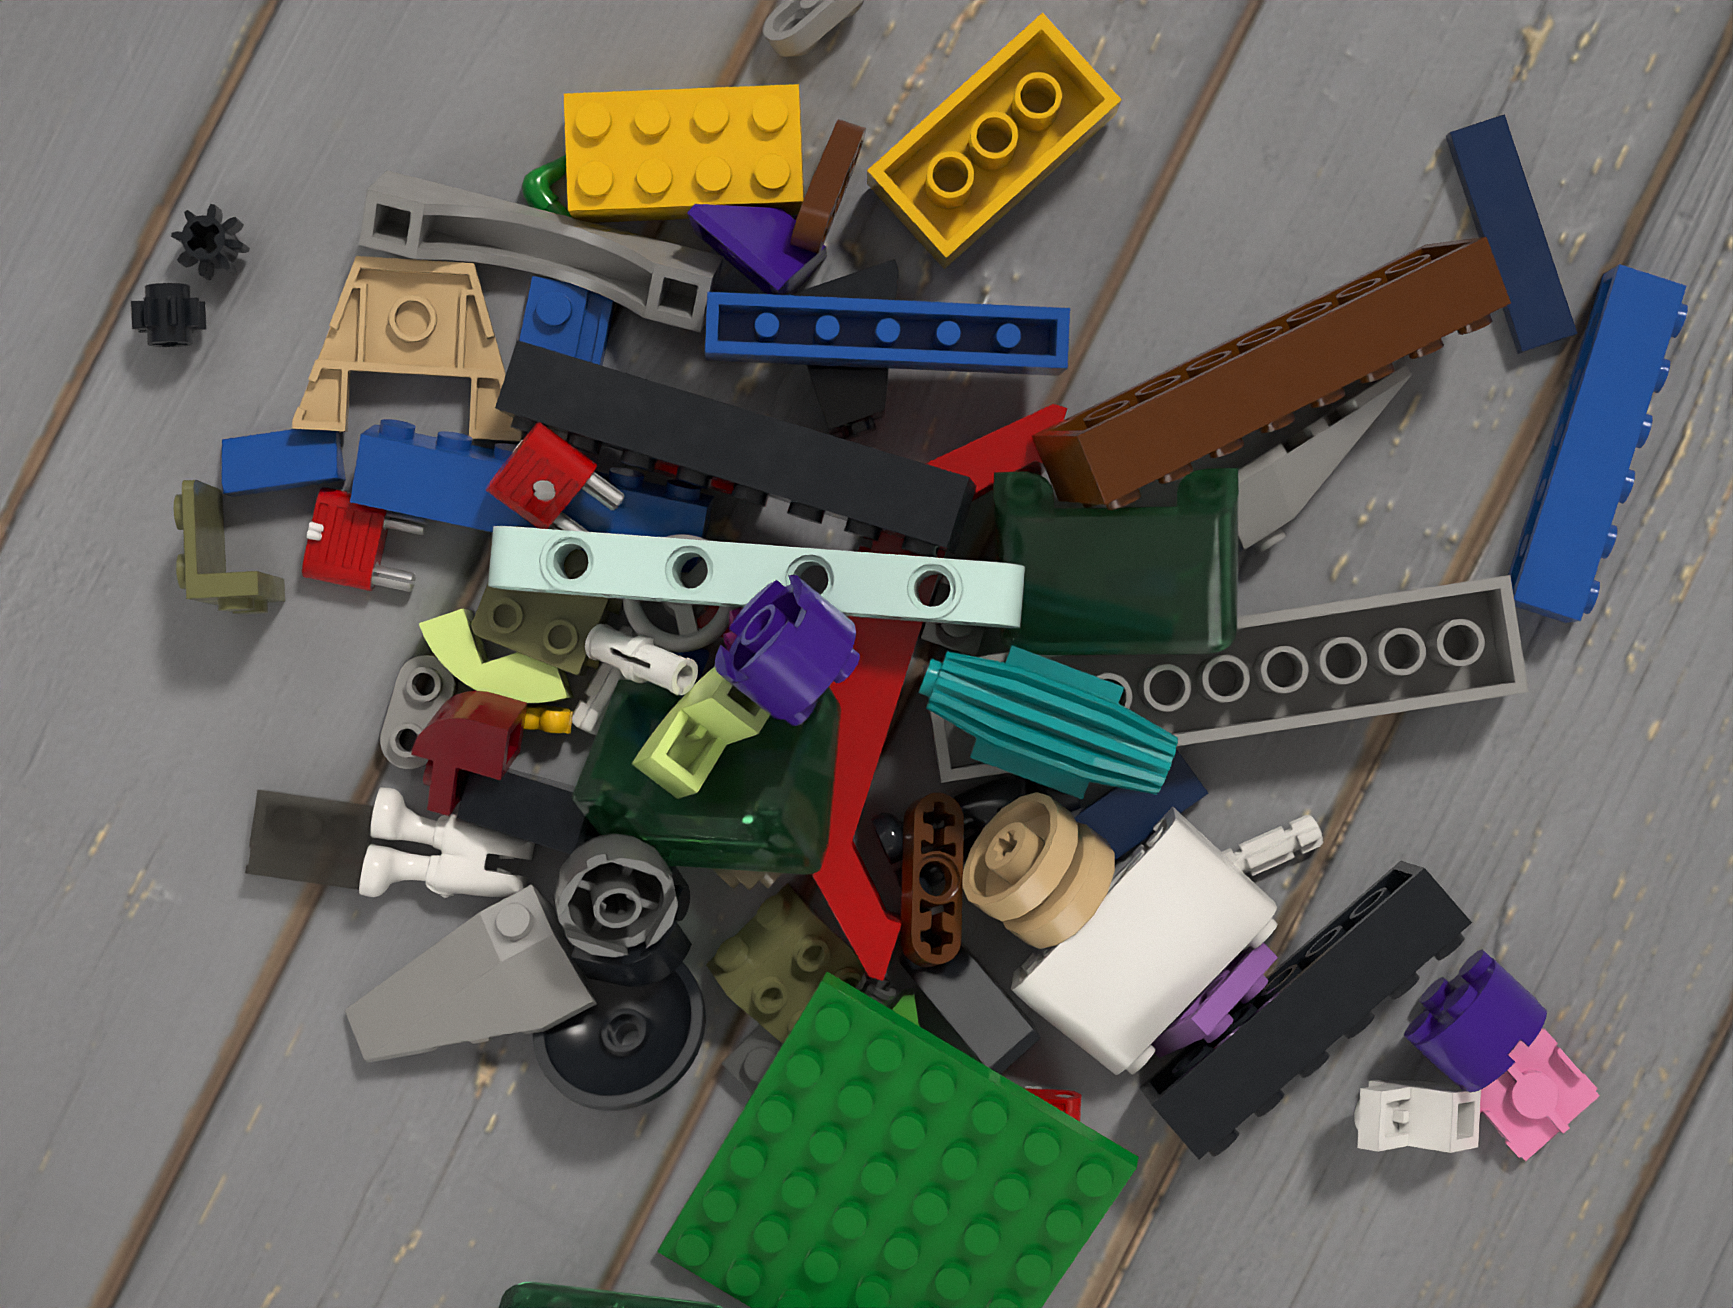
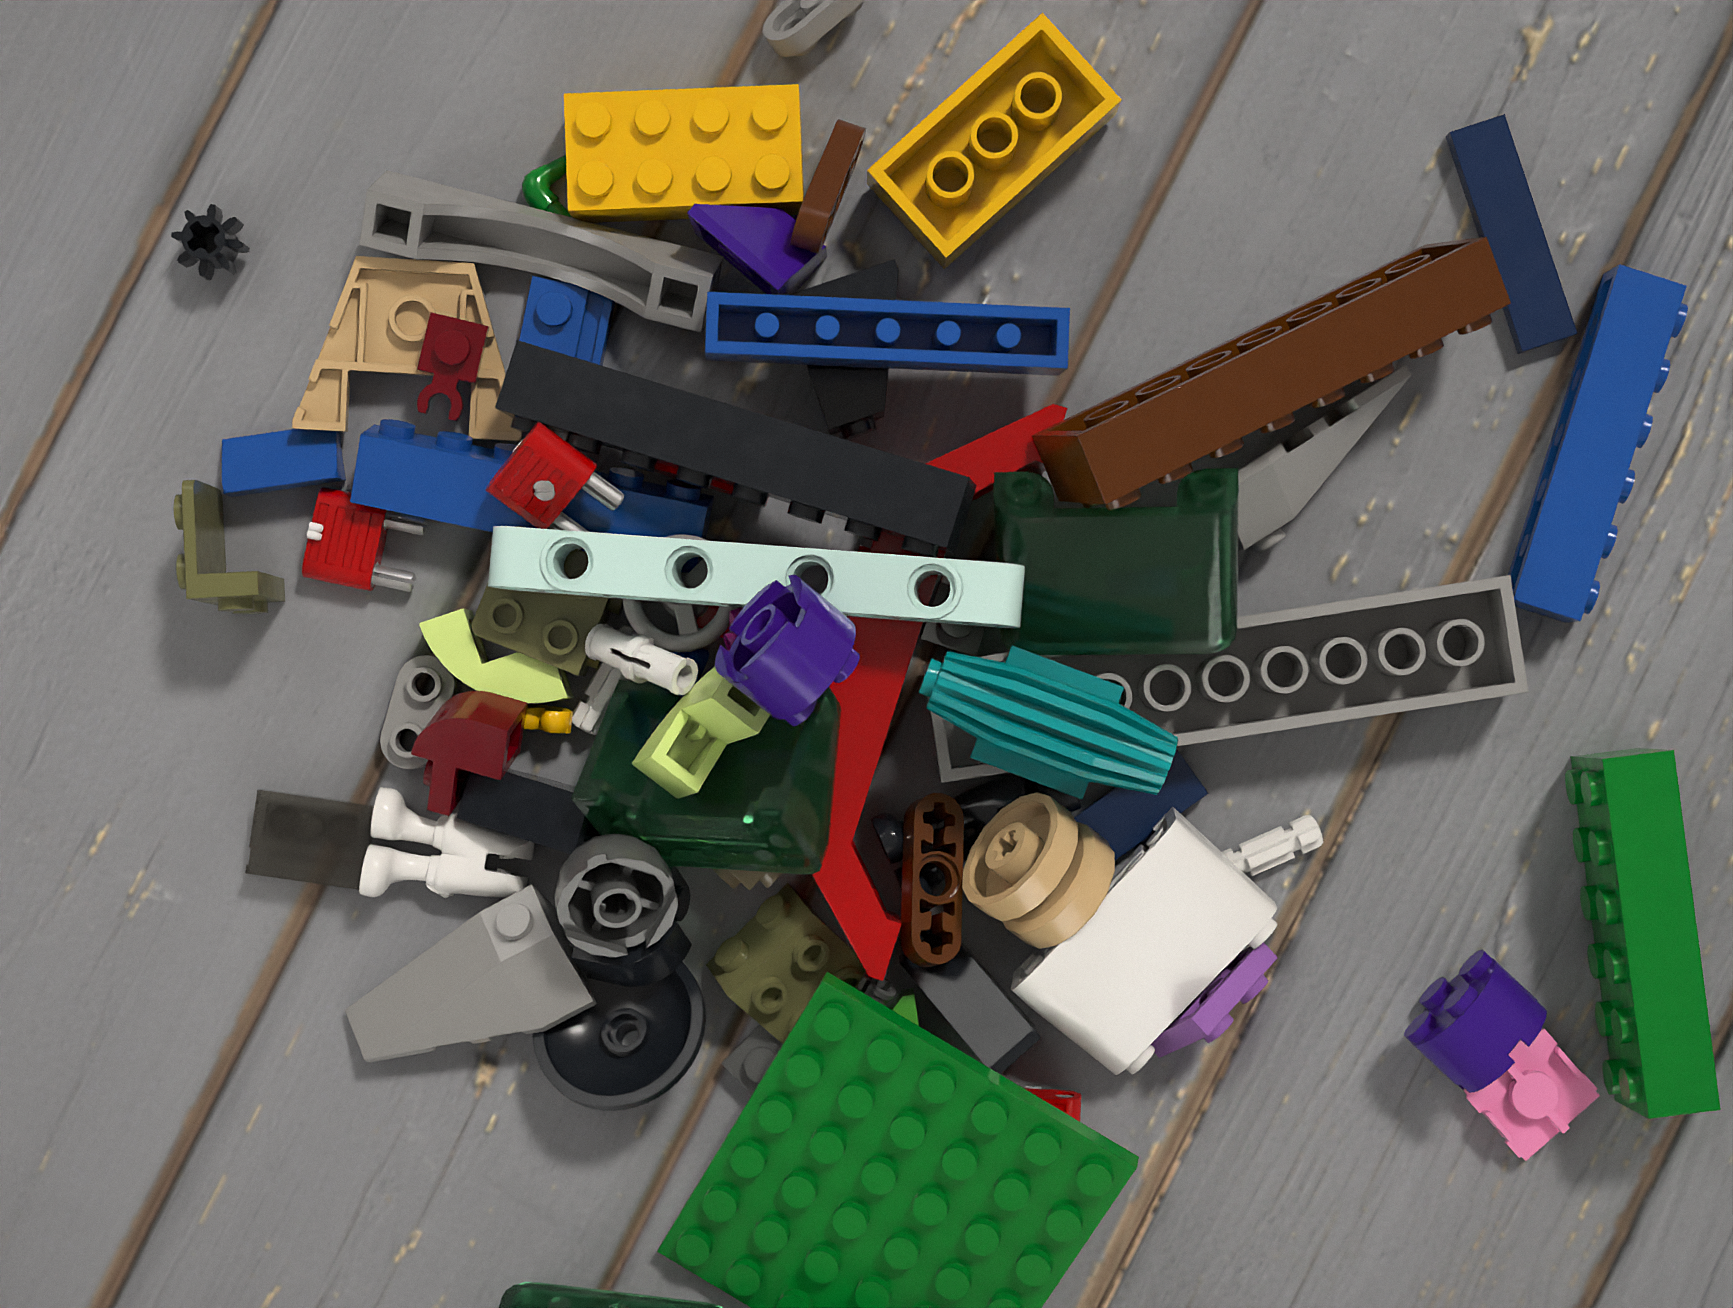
(168, 315): black gear -> none
(453, 354): none -> dark red plate
(1307, 1007): black brick -> none
(1417, 1115): white brick -> none
(1643, 932): none -> green brick

